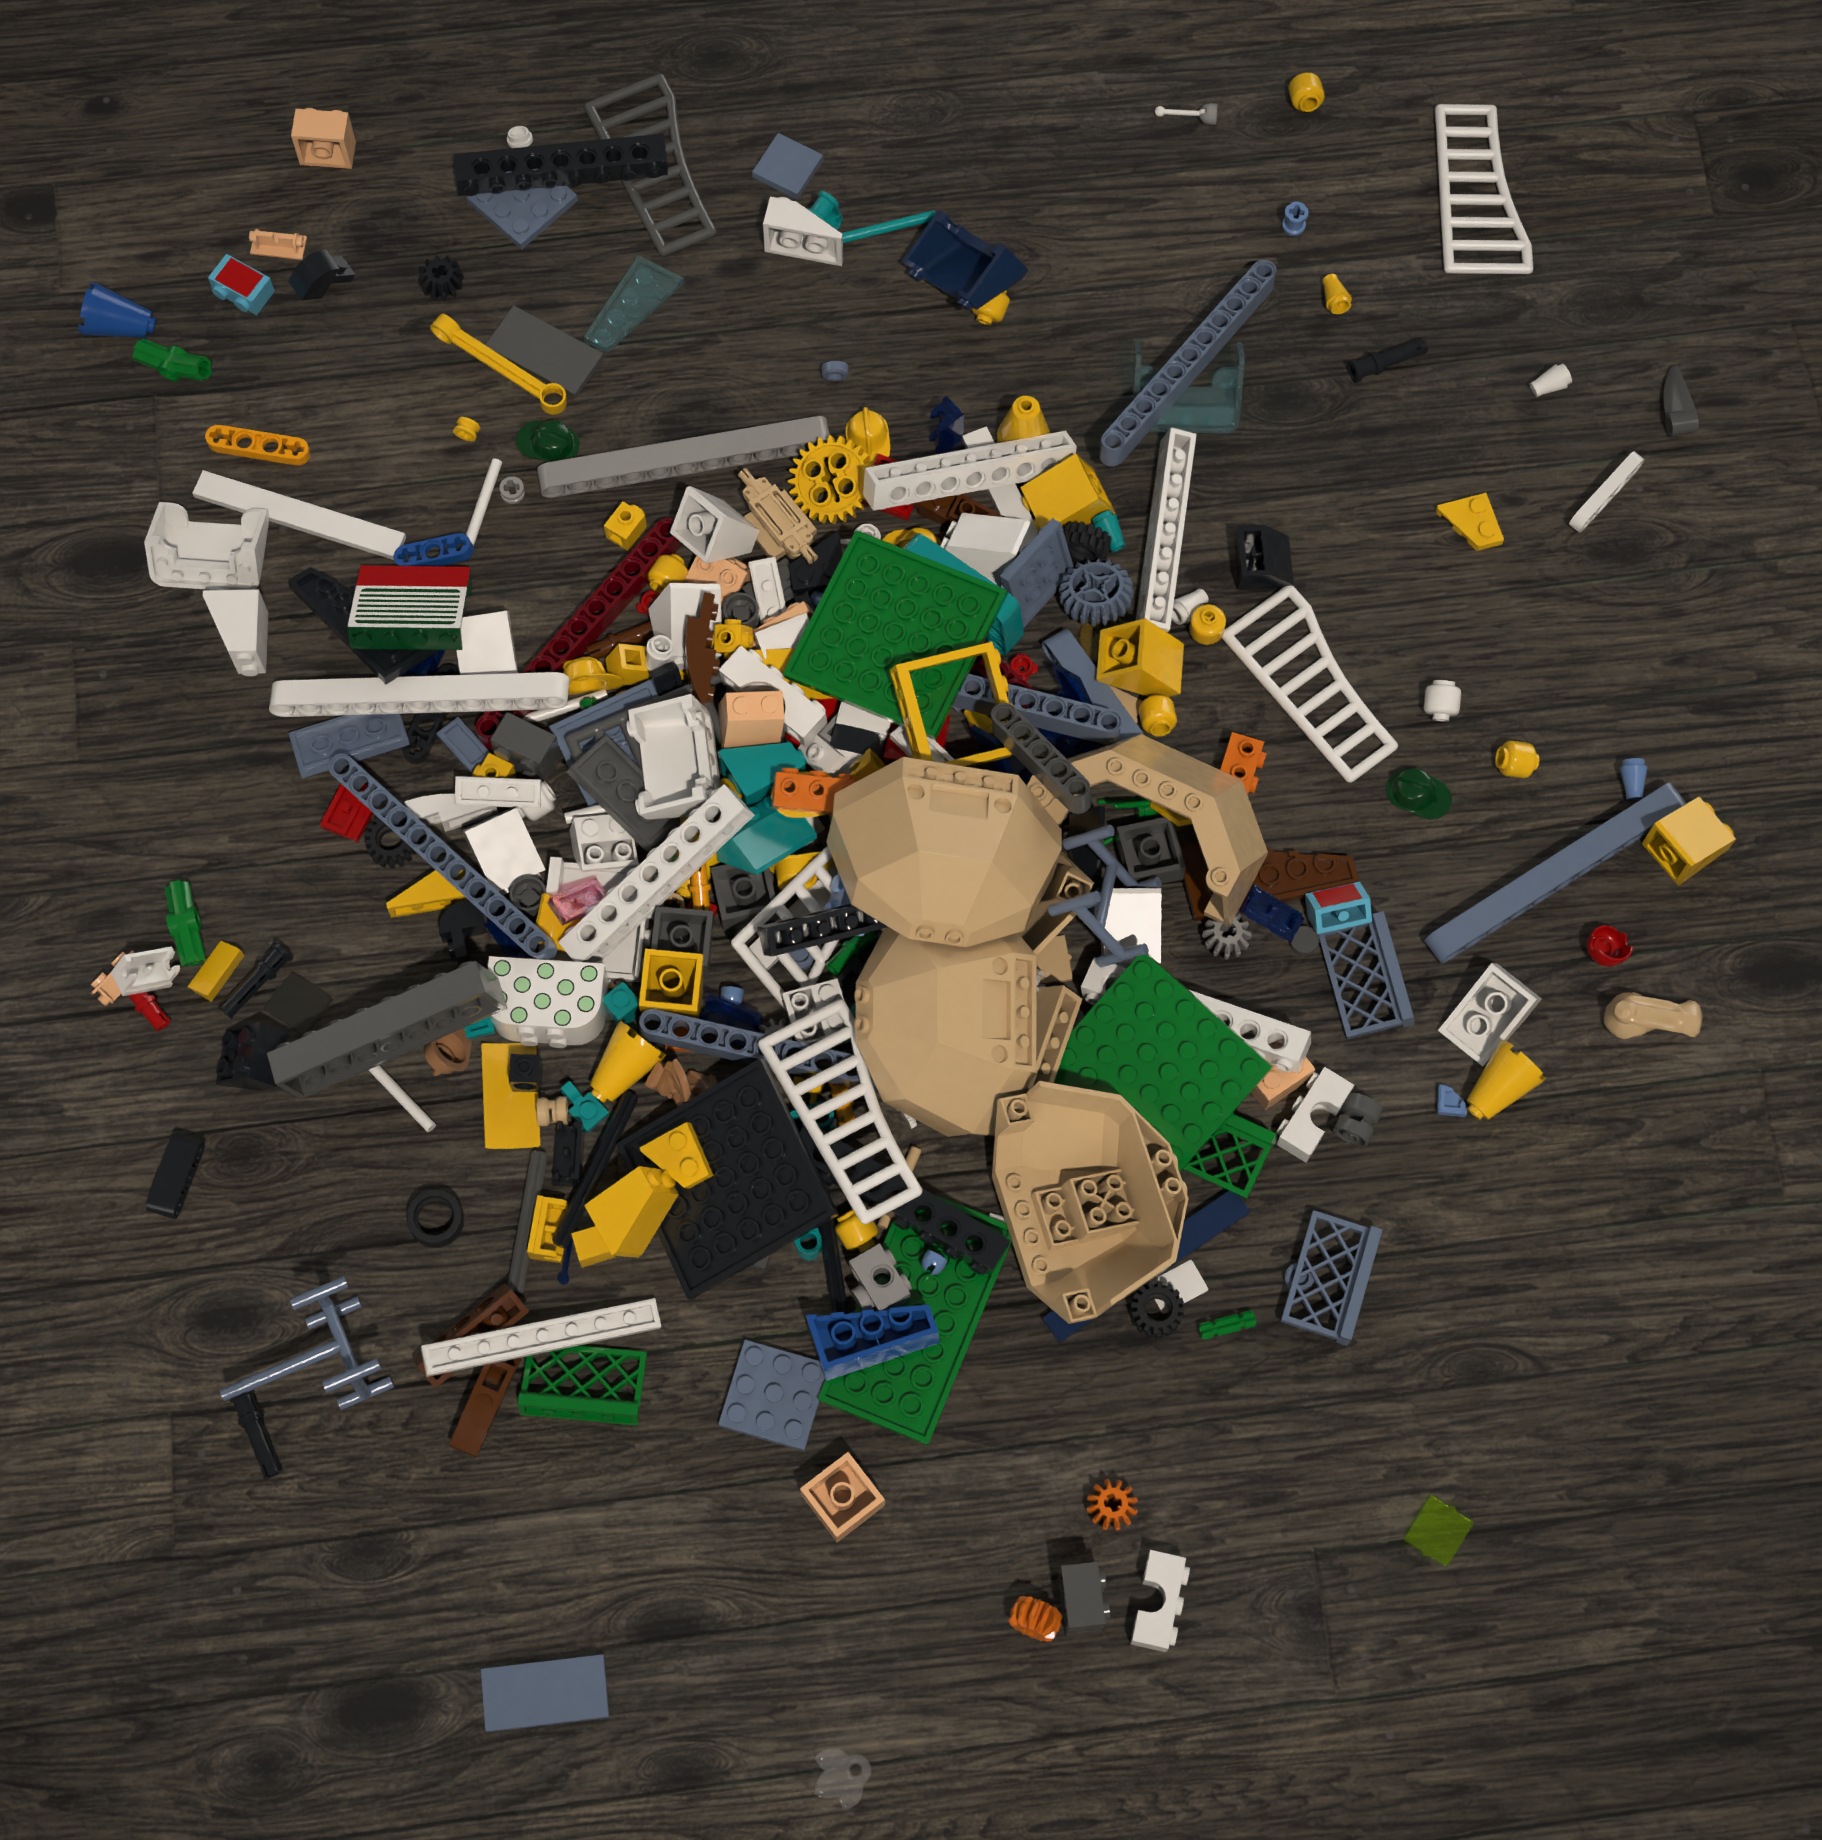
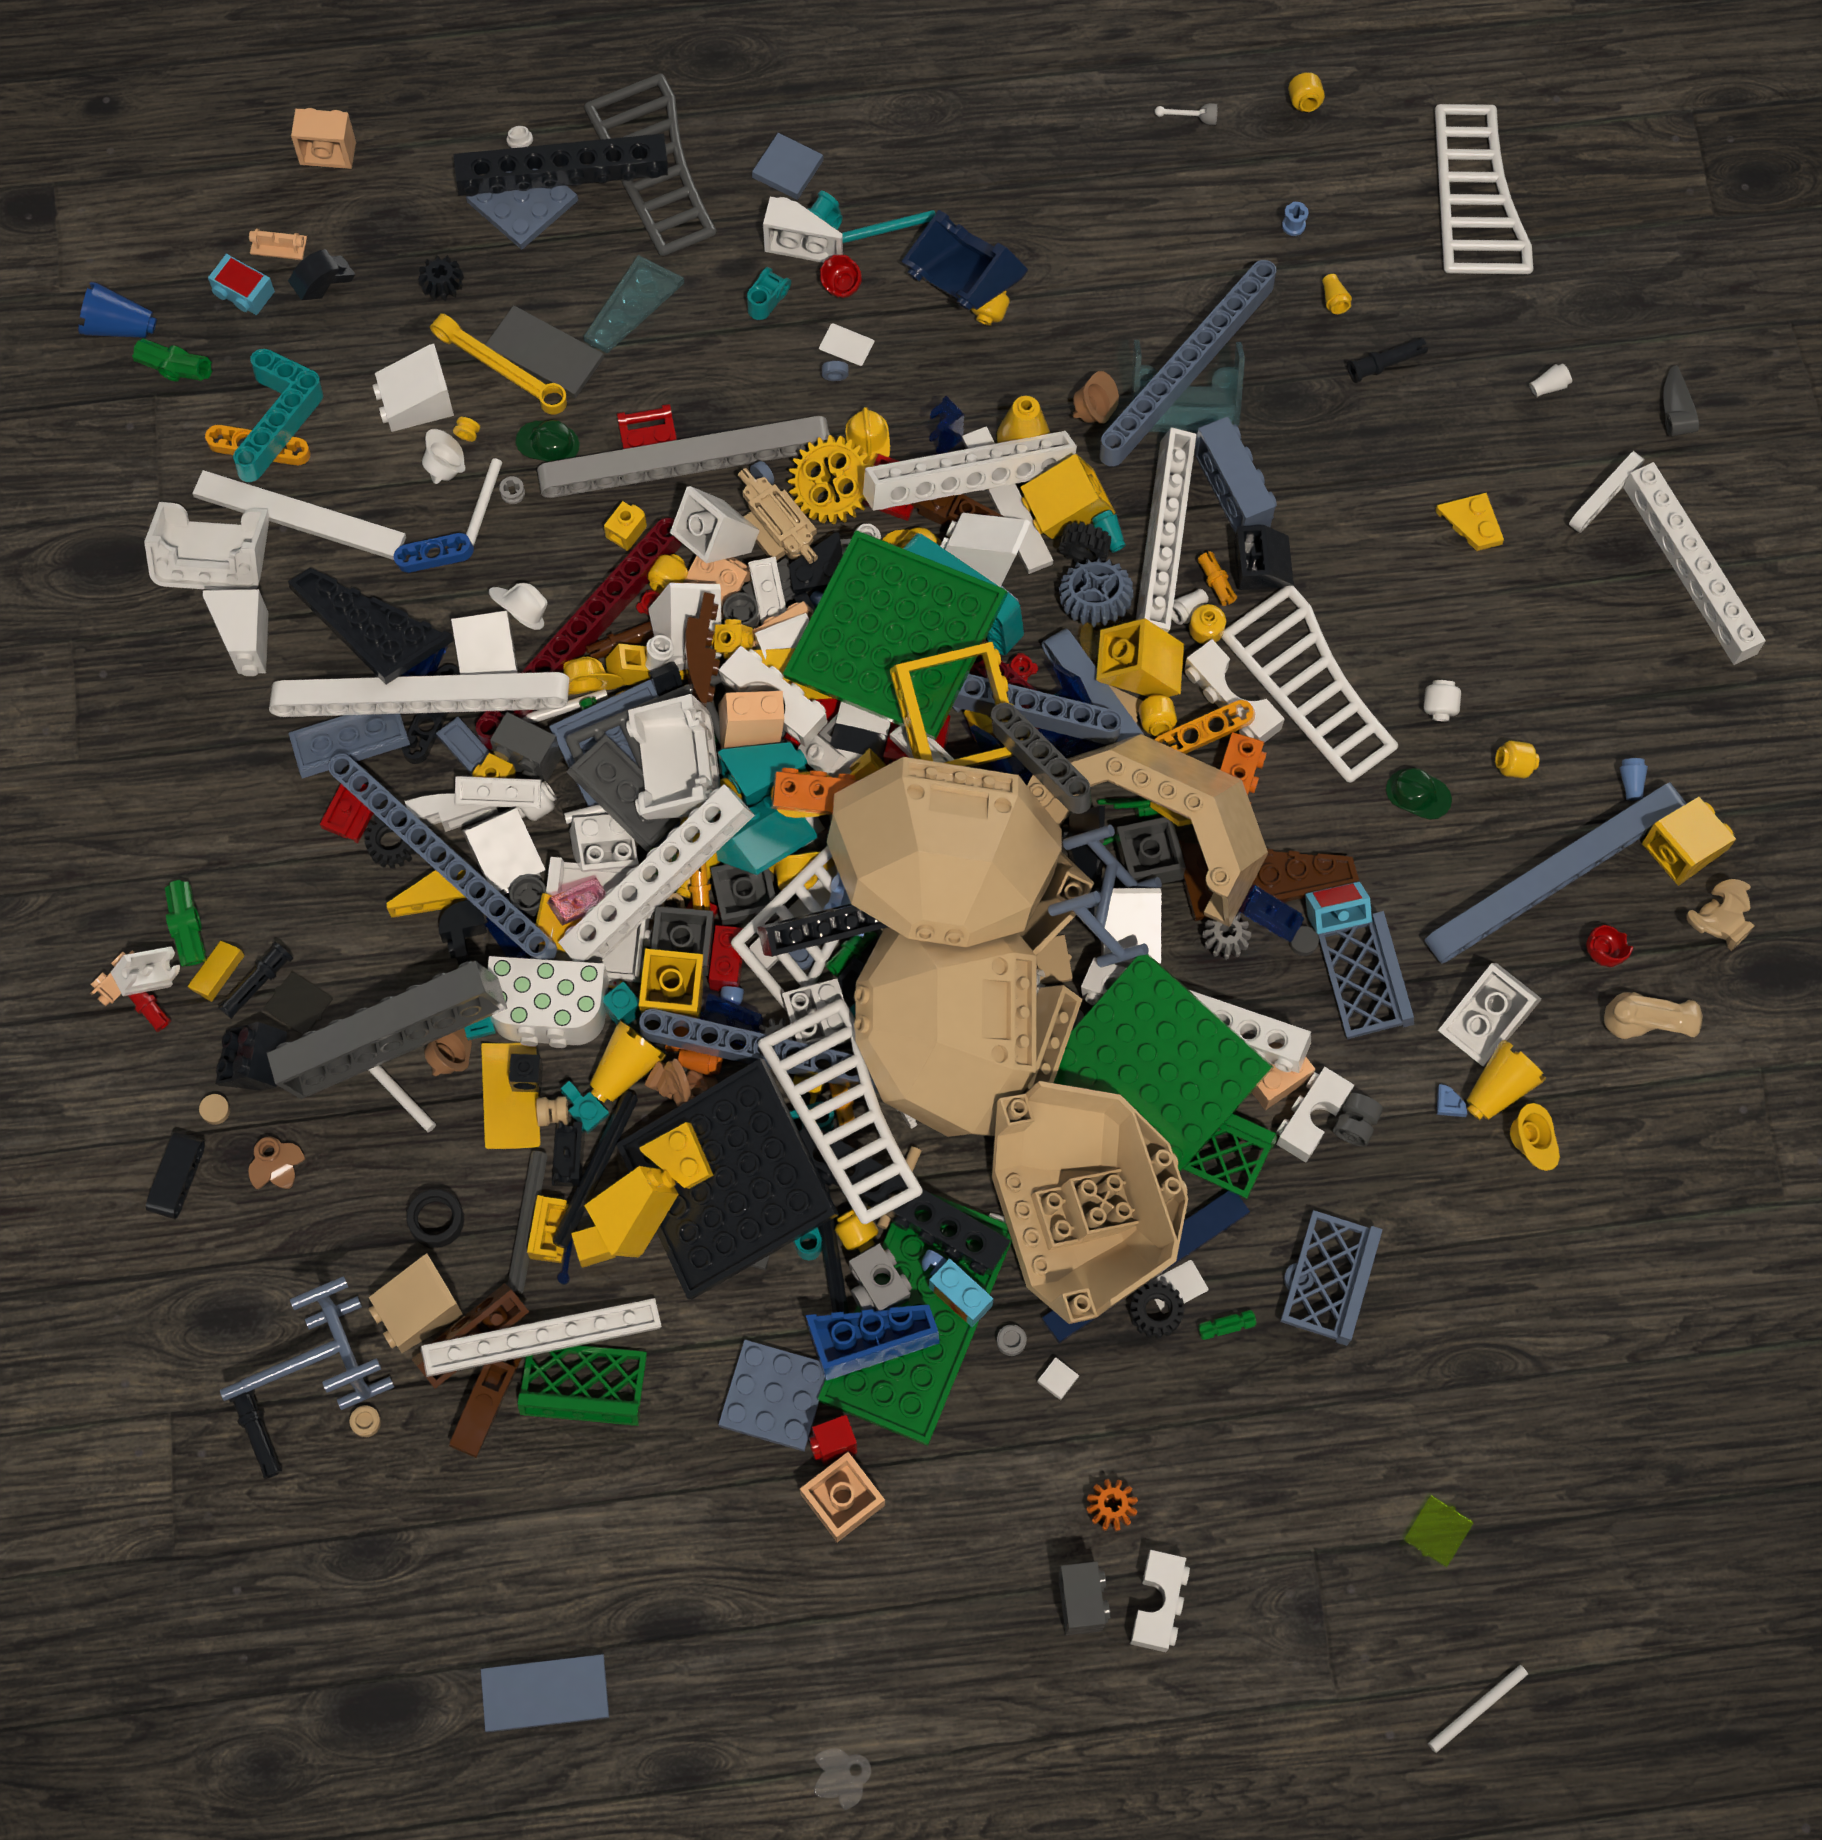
(214, 1109): none -> tan tile
(277, 1167): none -> medium nougat plate
(299, 397): none -> teal beam
(365, 1421): none -> tan tile
(409, 607): panel -> none
(413, 390): none -> white slope
(414, 1305): none -> tan slope
(442, 456): none -> white piece
(523, 603): none -> white piece
(646, 435): none -> red plate
(700, 1062): none -> orange cone
(725, 961): none -> red brick
(762, 470): none -> sand blue tile
(769, 290): none -> teal piece
(833, 1440): none -> red brick
(840, 276): none -> red hair
(846, 344): none -> white sticker
(960, 1293): none -> medium azure brick
(1011, 1340): none -> light grey tile
(1035, 1618): orange gear -> none
(1038, 570): sand blue plate -> none
(1058, 1378): none -> white tile
(1096, 399): none -> medium nougat piece
(1202, 726): none -> light orange beam
(1208, 669): none -> white arch
(1217, 578): none -> light orange pin
(1233, 475): none -> sand blue brick
(1477, 1708): none -> white bar
(1535, 1136): none -> yellow piece
(1694, 563): none -> white brick
(1725, 919): none -> tan animal

